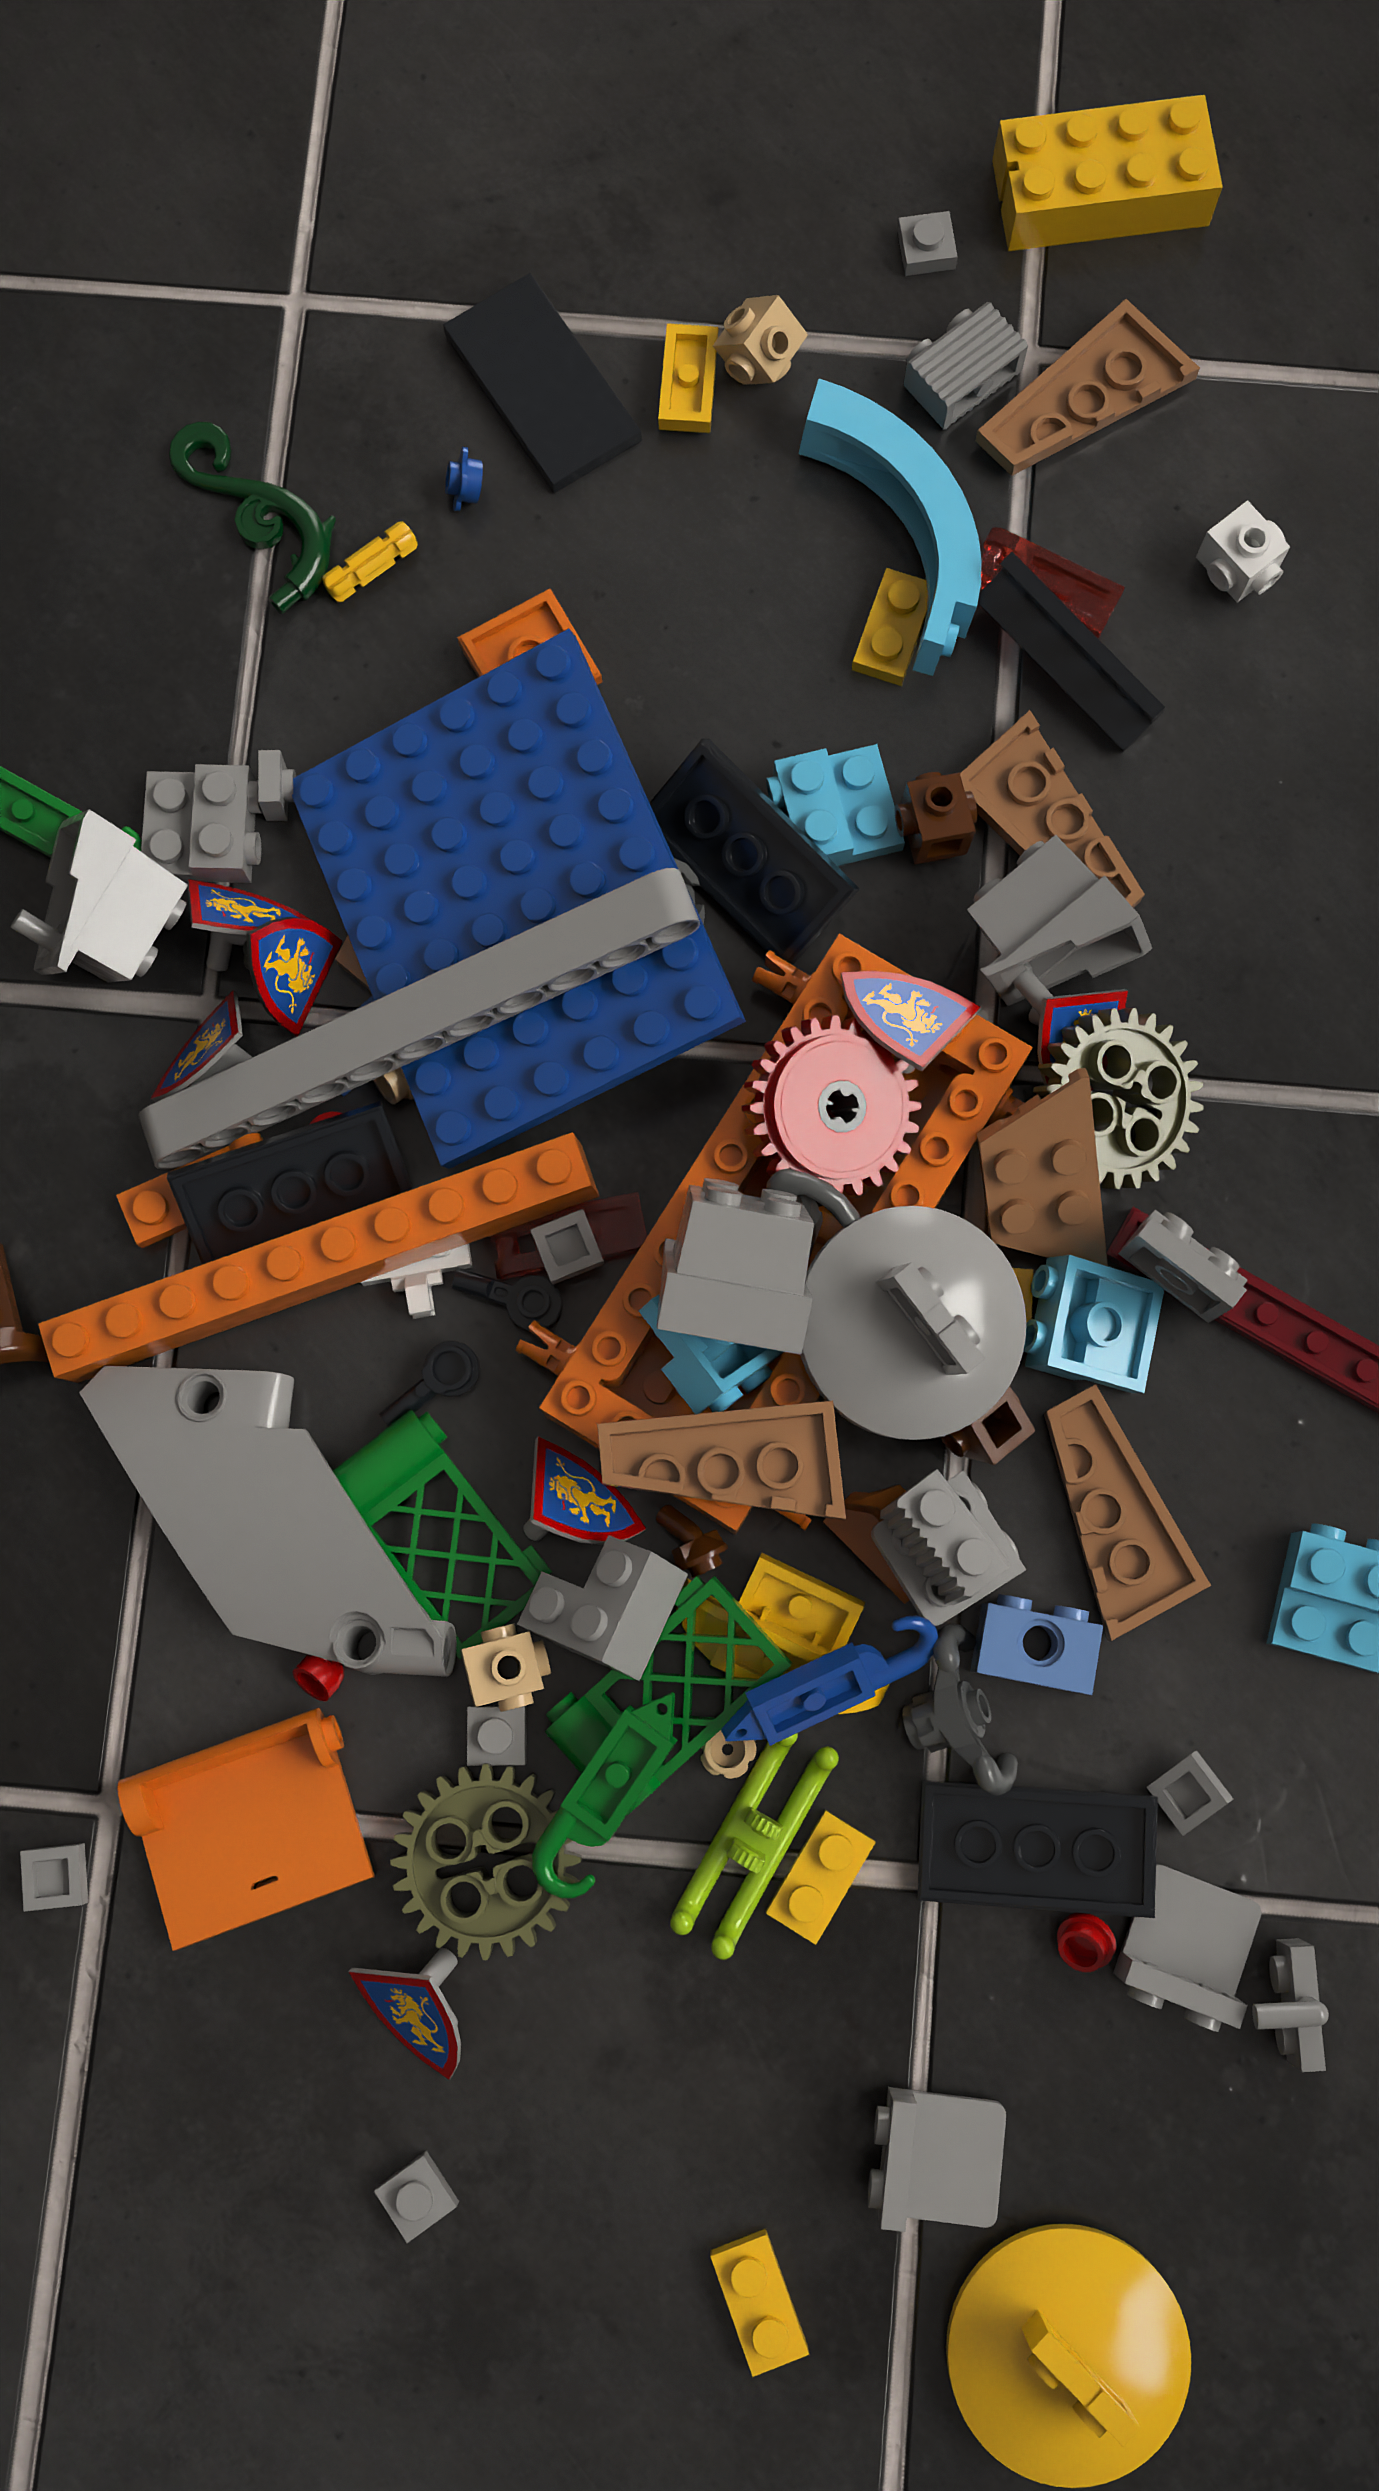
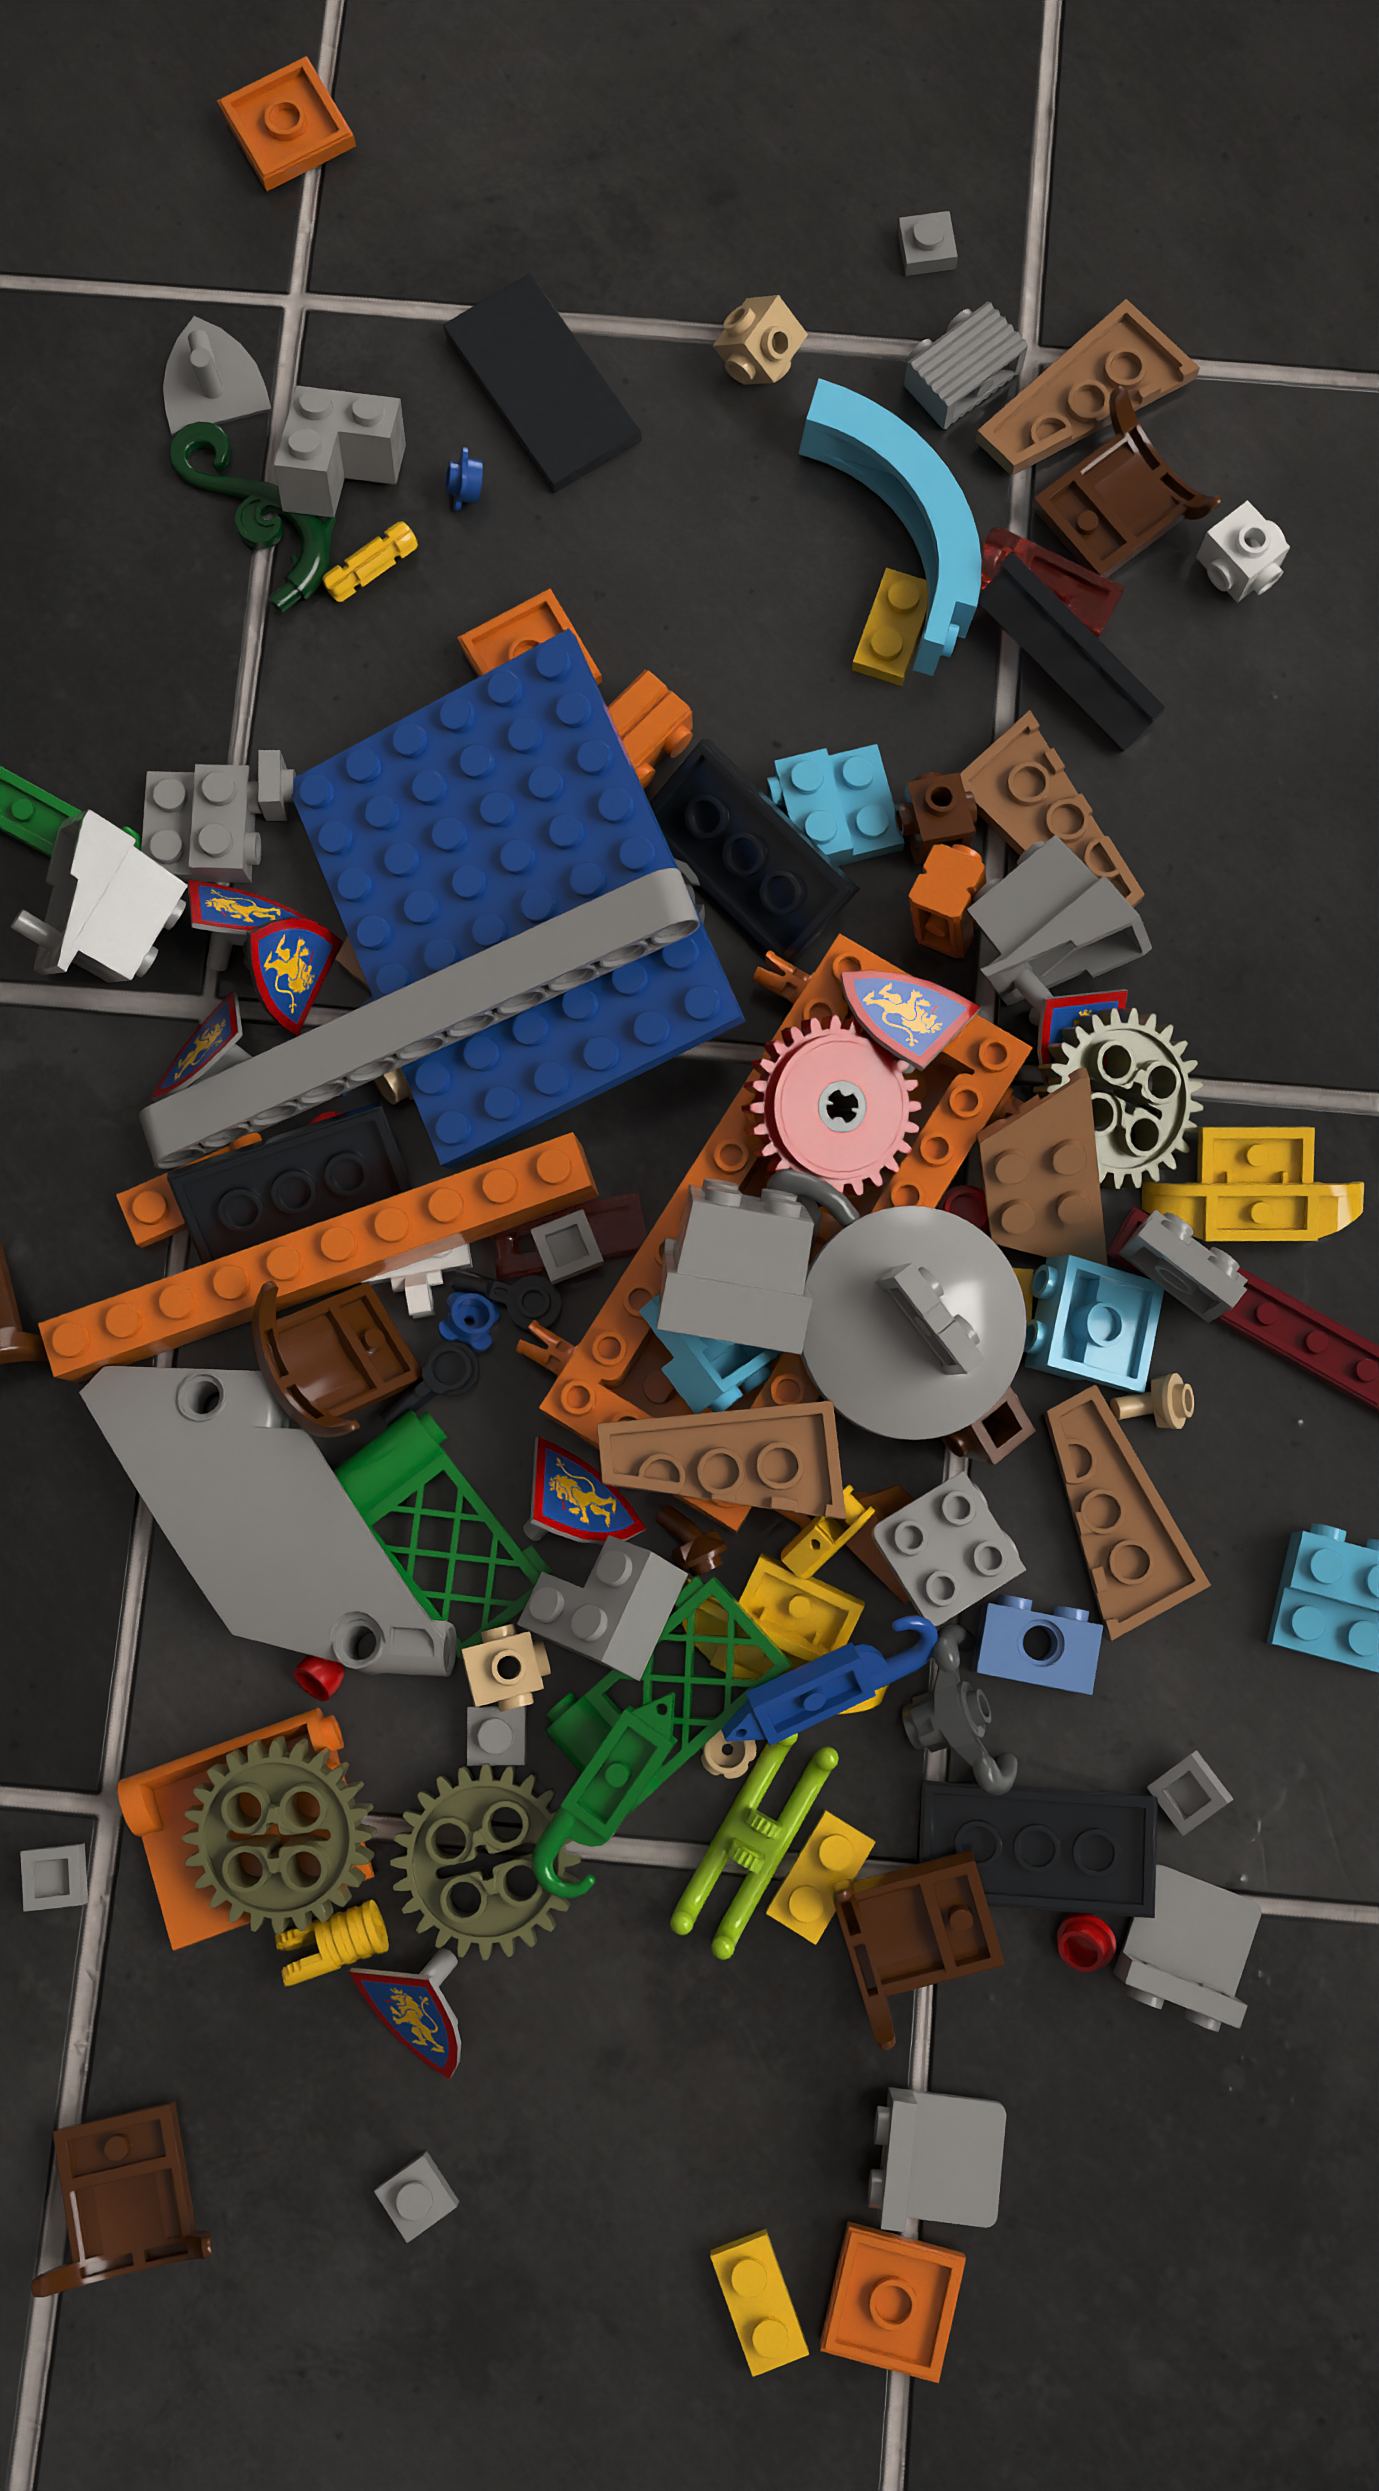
(123, 2198): none -> reddish brown piece
(211, 379): none -> light grey shield
(283, 1887): none -> olive gear
(286, 123): none -> orange plate
(331, 1358): none -> reddish brown piece
(333, 439): none -> light grey brick
(340, 1941): none -> yellow hinge
(476, 1308): none -> blue plate
(651, 724): none -> orange brick
(688, 378): yellow plate -> none
(823, 1538): none -> yellow bar
(892, 2302): none -> orange plate
(915, 1931): none -> reddish brown piece
(943, 896): none -> orange brick
(945, 1539): light grey brick -> none
(967, 1203): none -> red plate
(1068, 2355): yellow bracket -> none
(1106, 172): yellow piece -> none
(1118, 497): none -> reddish brown piece
(1169, 1402): none -> tan plate
(1257, 1188): none -> yellow plate
(1300, 2014): light grey plate -> none

